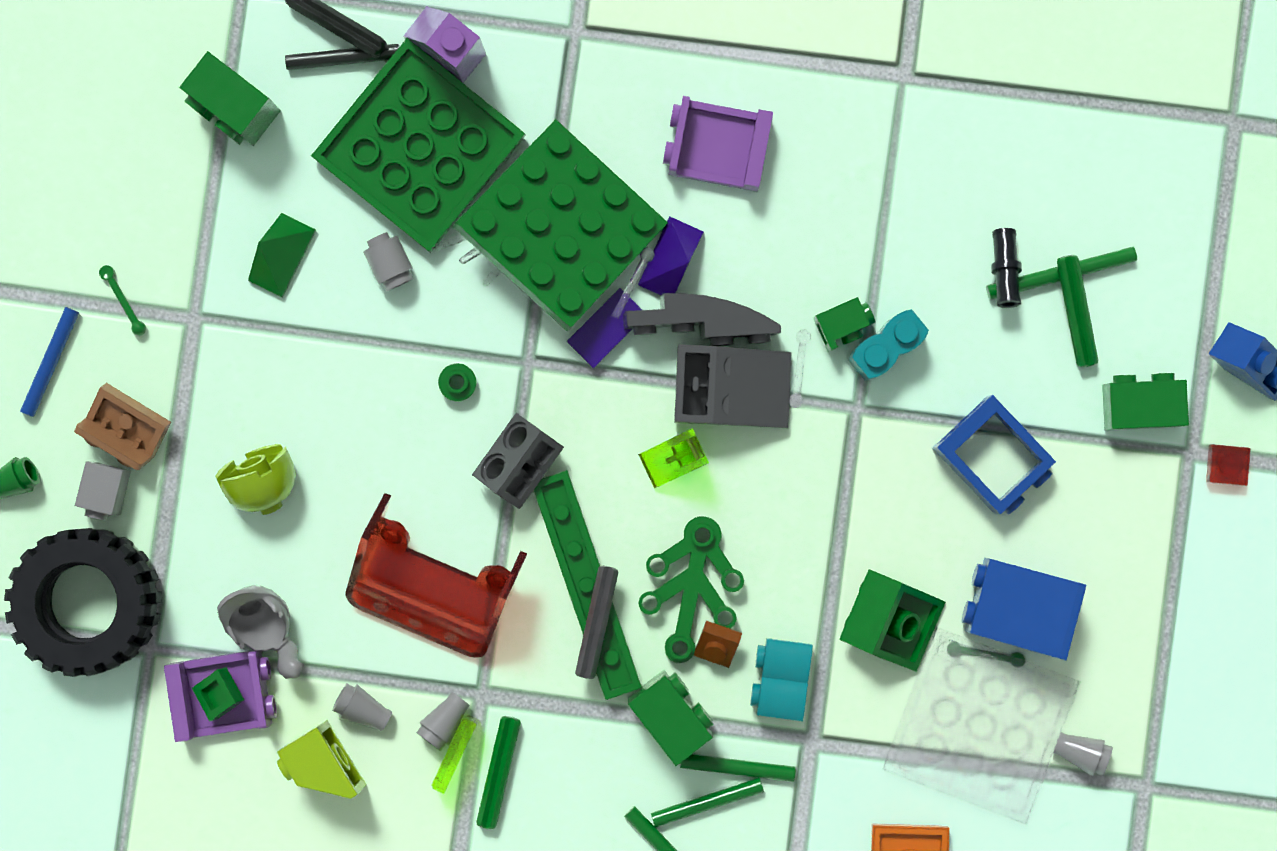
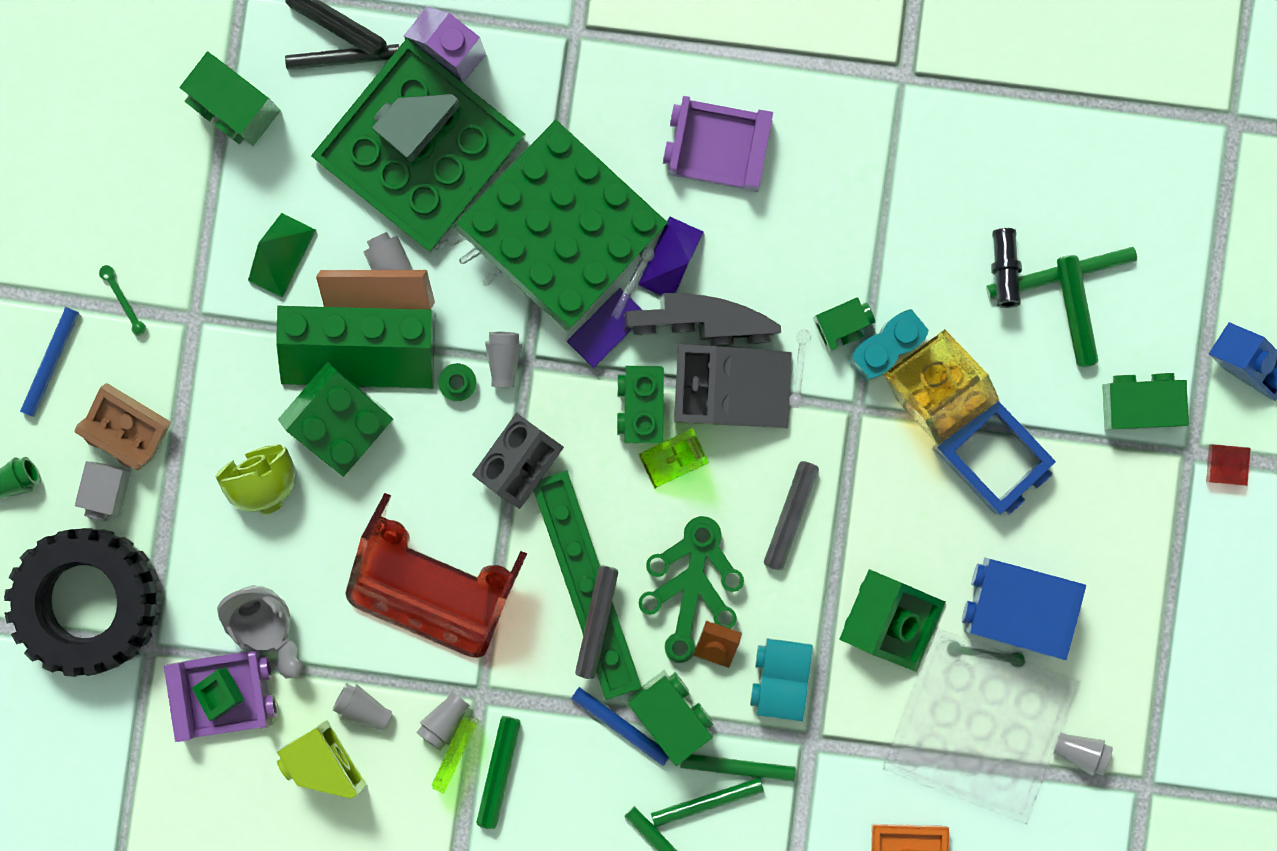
(335, 419): none -> green brick
(363, 343): none -> green slope
(376, 289): none -> nougat tile
(414, 122): none -> sand green slope
(503, 357): none -> light grey cone
(620, 725): none -> blue bar
(643, 404): none -> green bracket
(791, 515): none -> flat silver axle
(941, 387): none -> clear yellow brick

